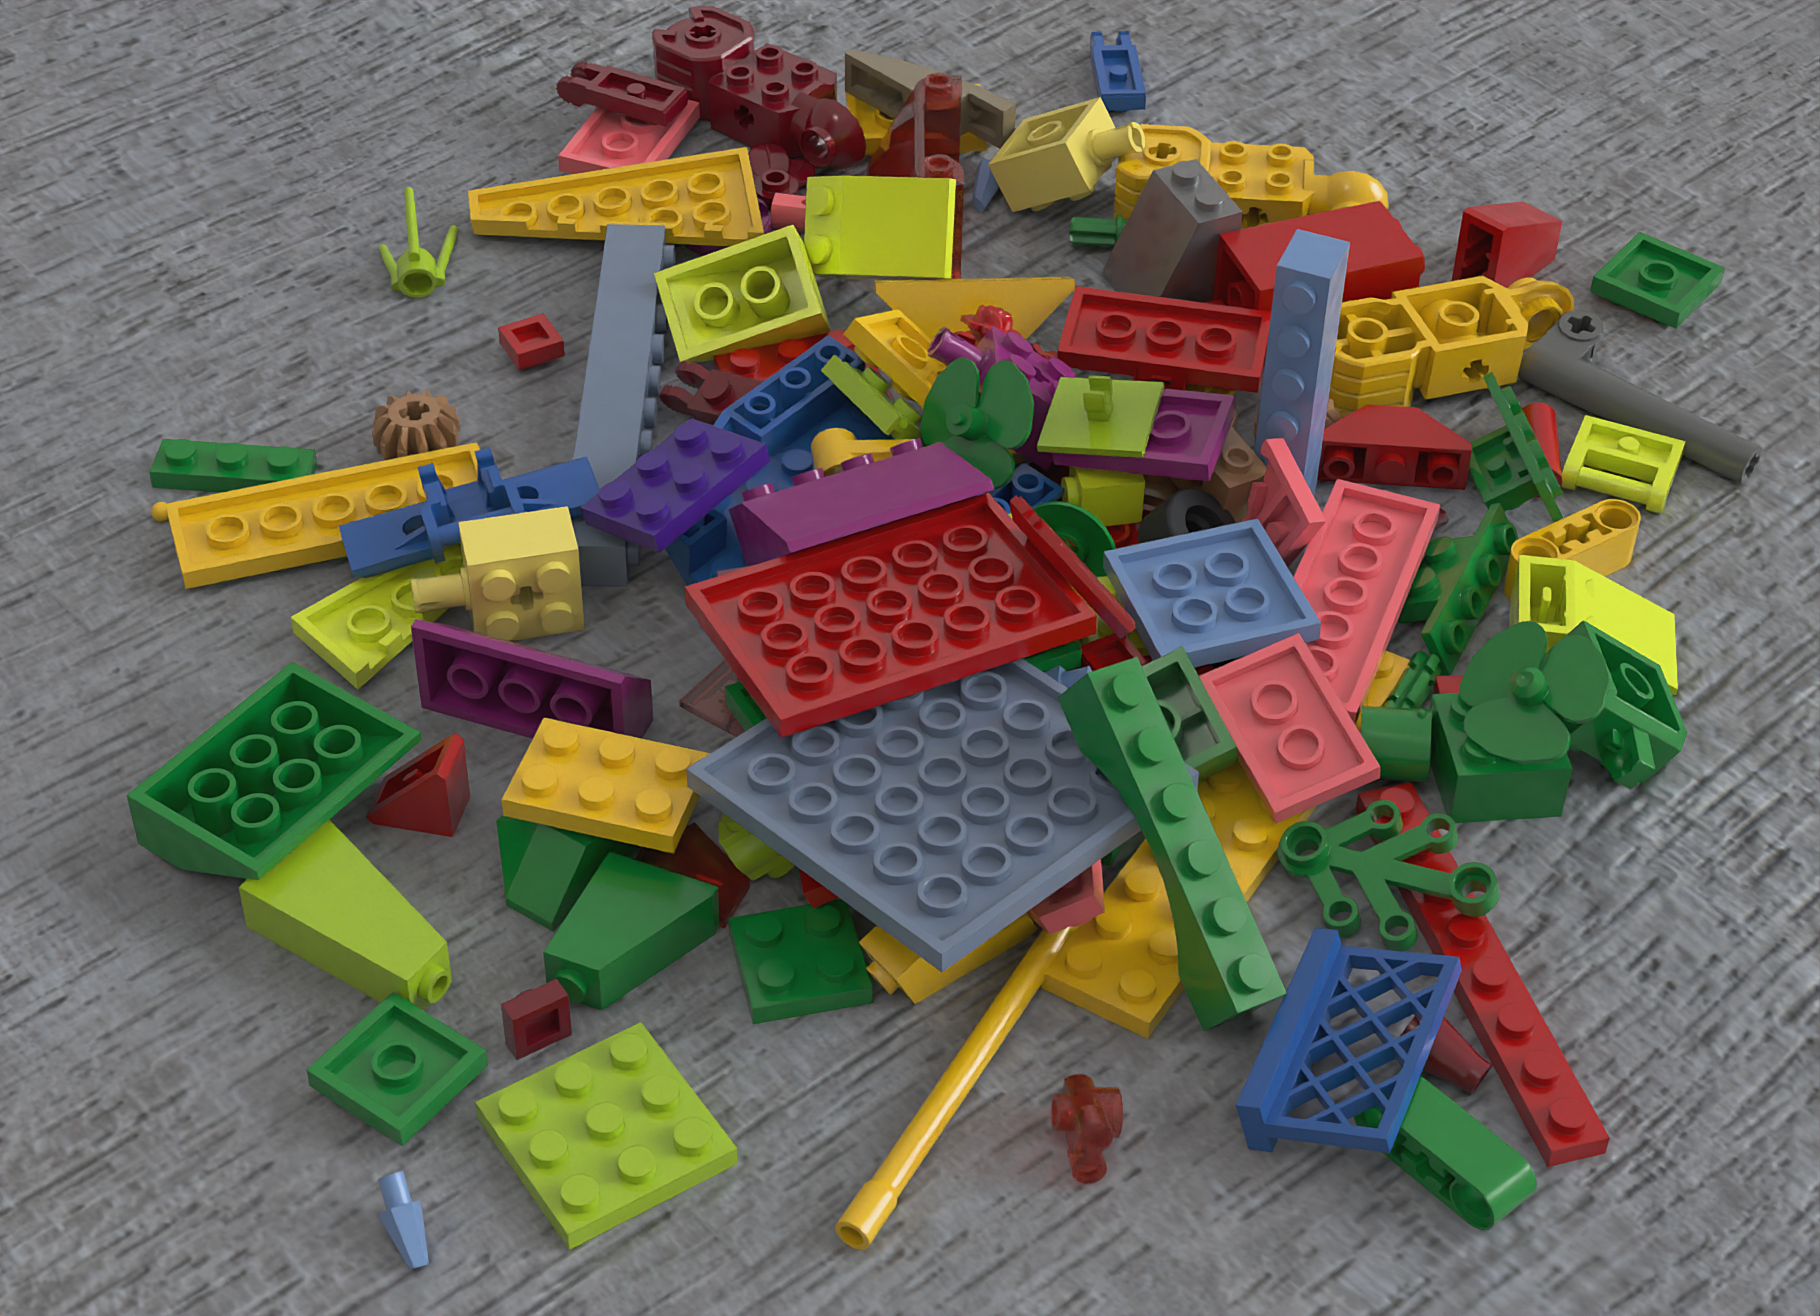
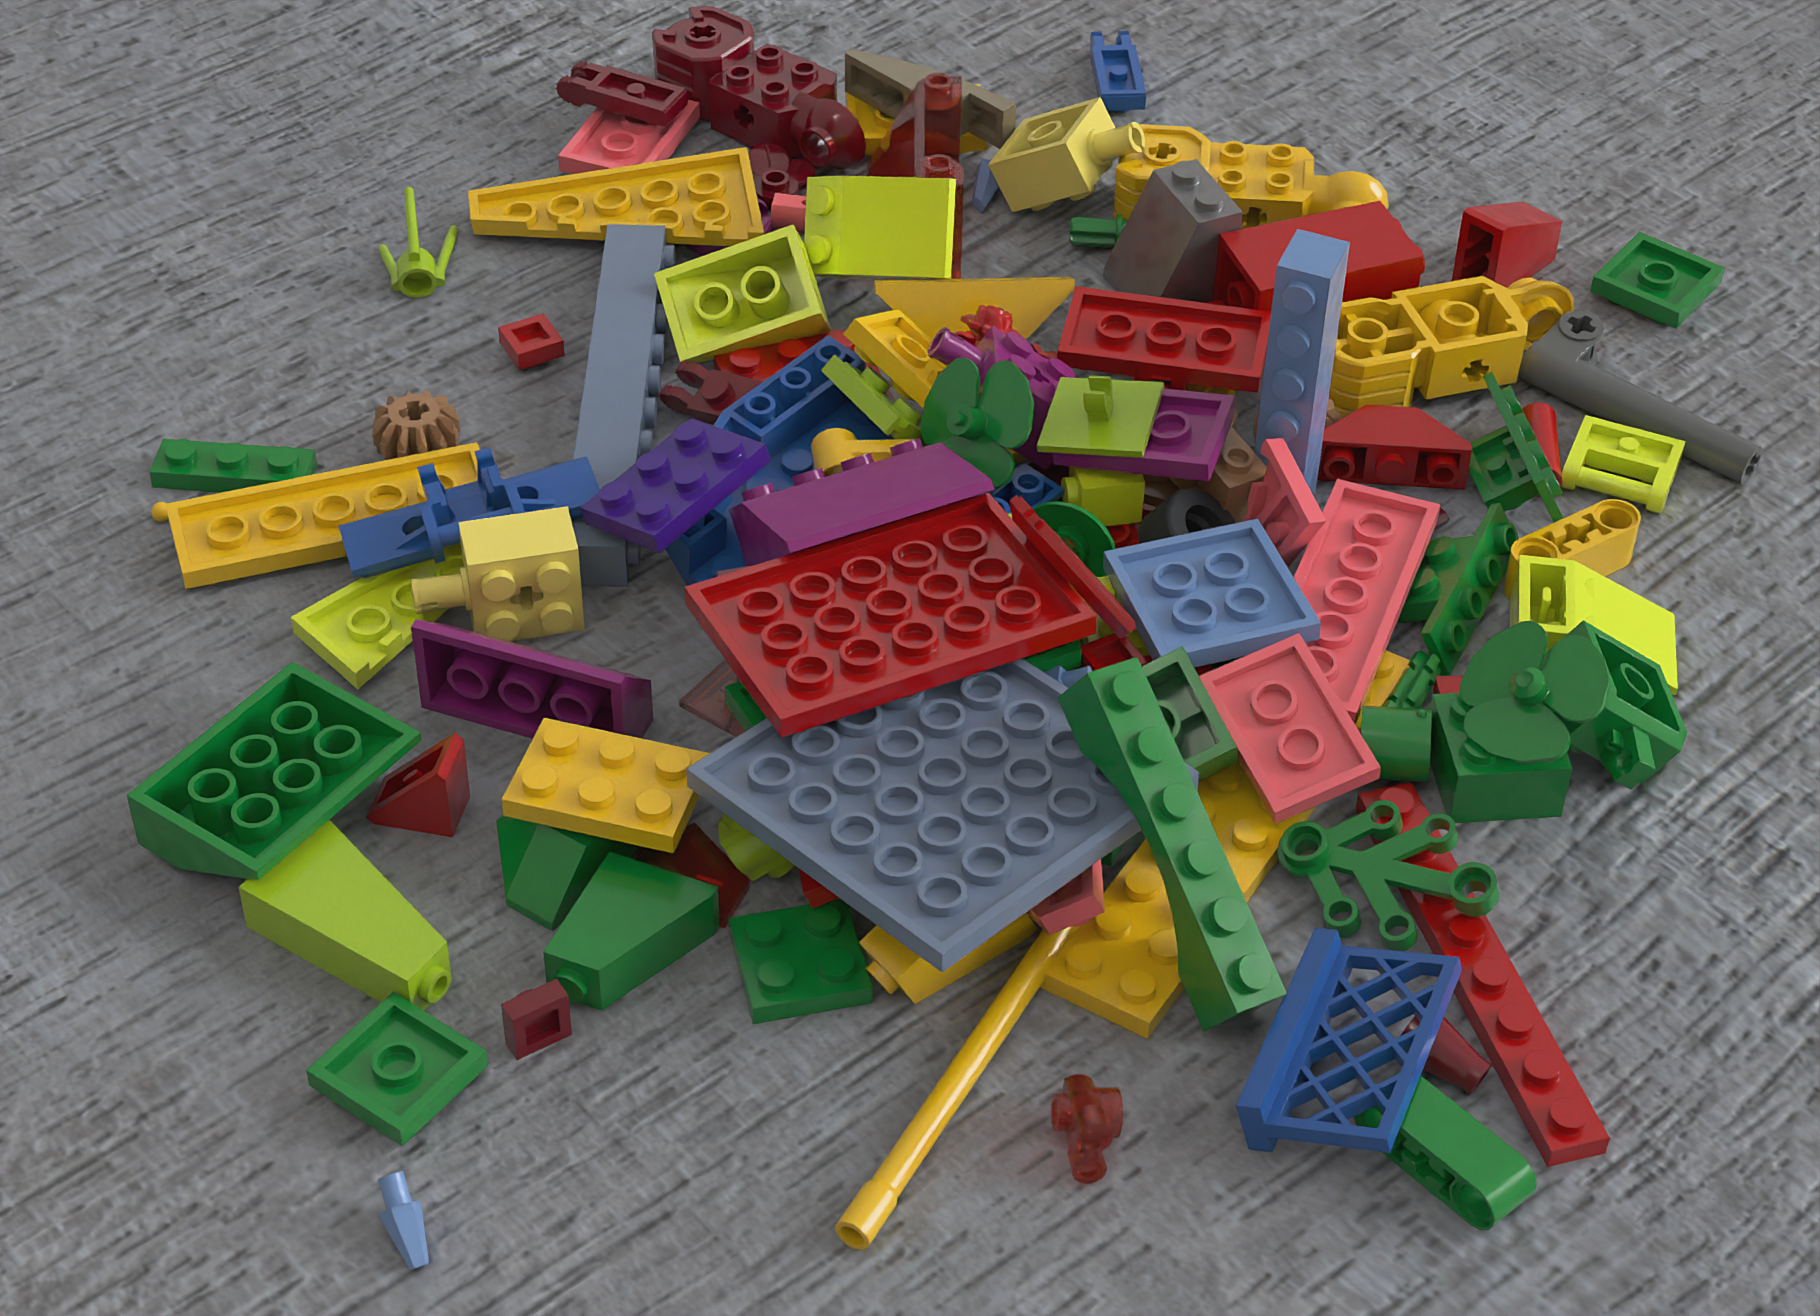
(606, 1134): lime plate -> none

